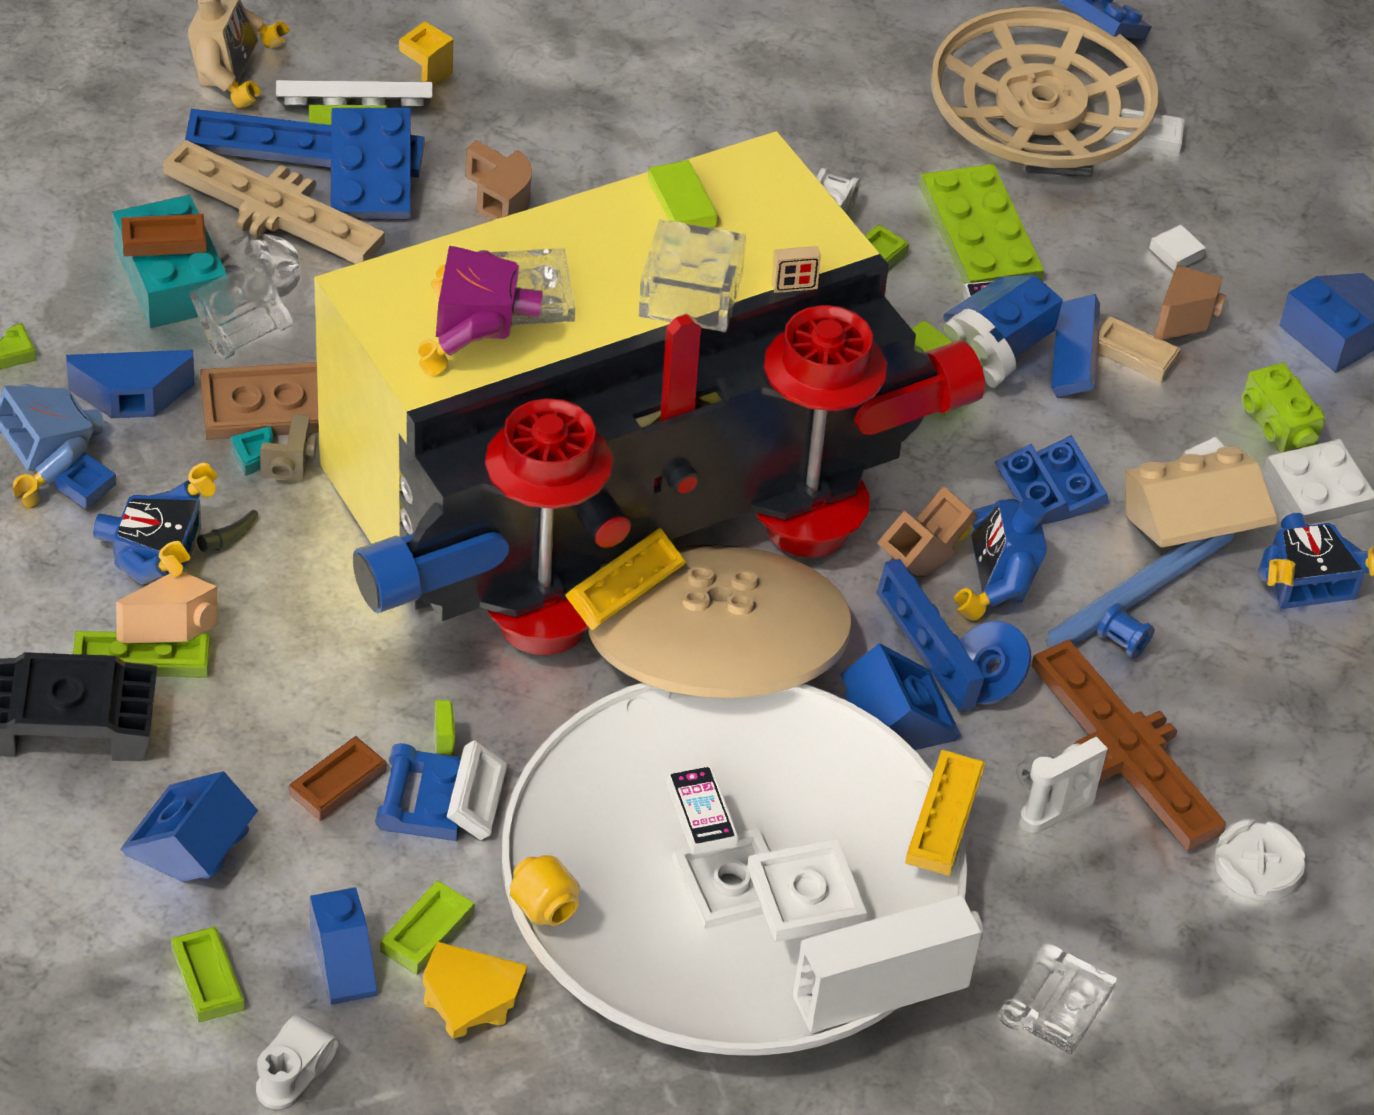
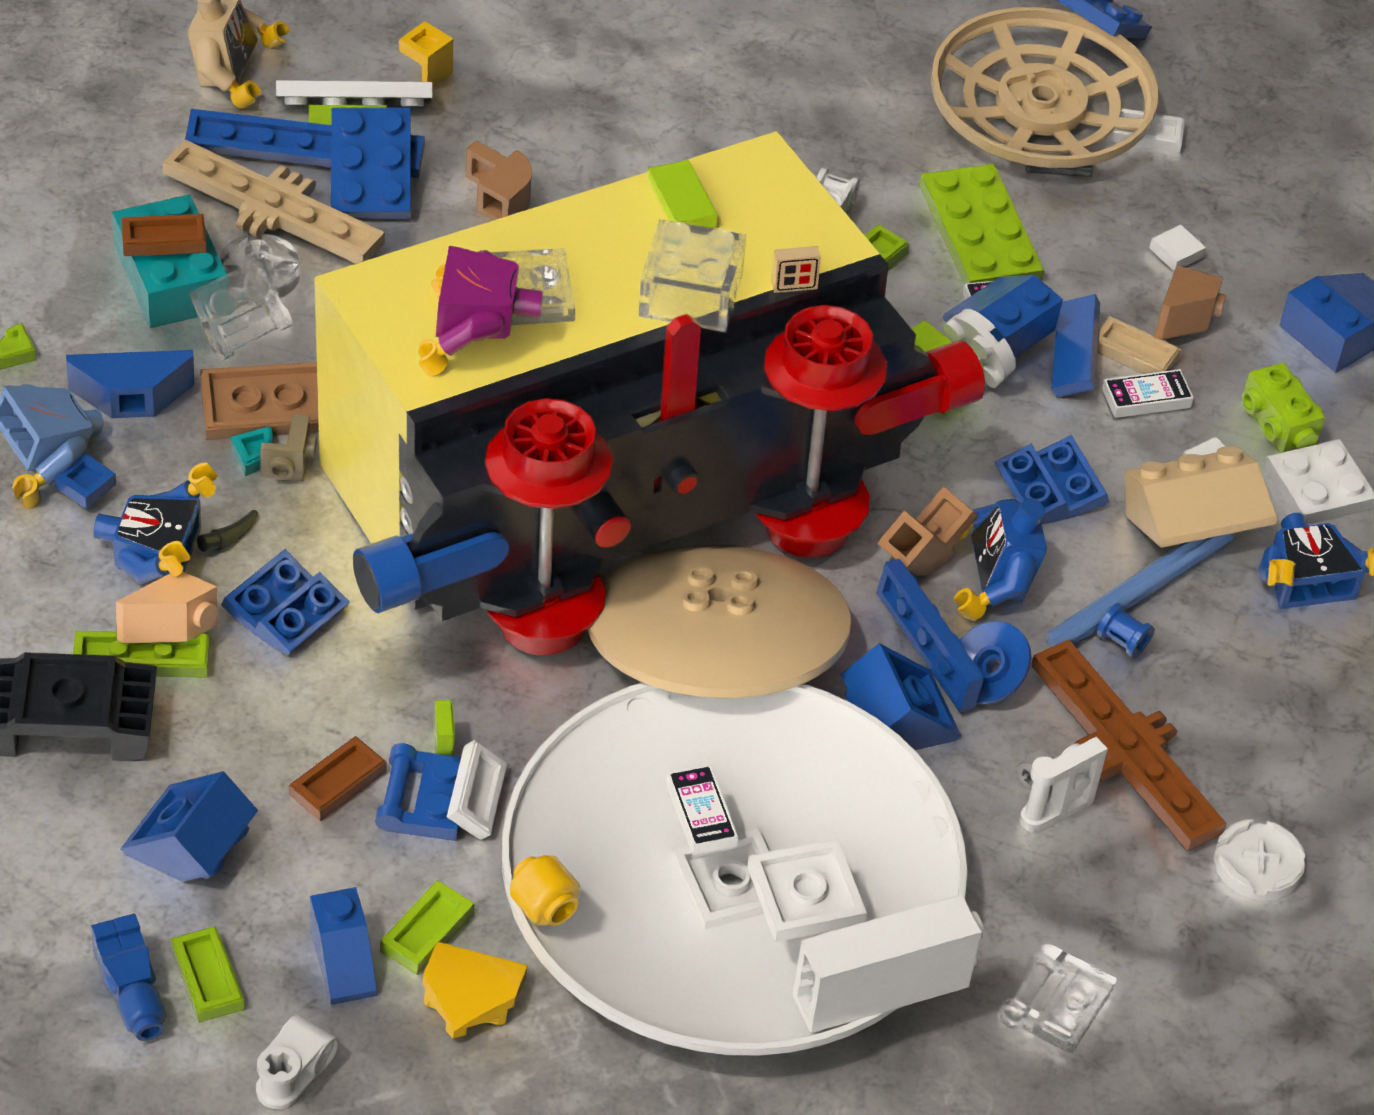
(129, 975): none -> blue piece
(284, 603): none -> blue slope
(625, 579): yellow plate -> none
(945, 812): yellow plate -> none
(1147, 393): none -> tile

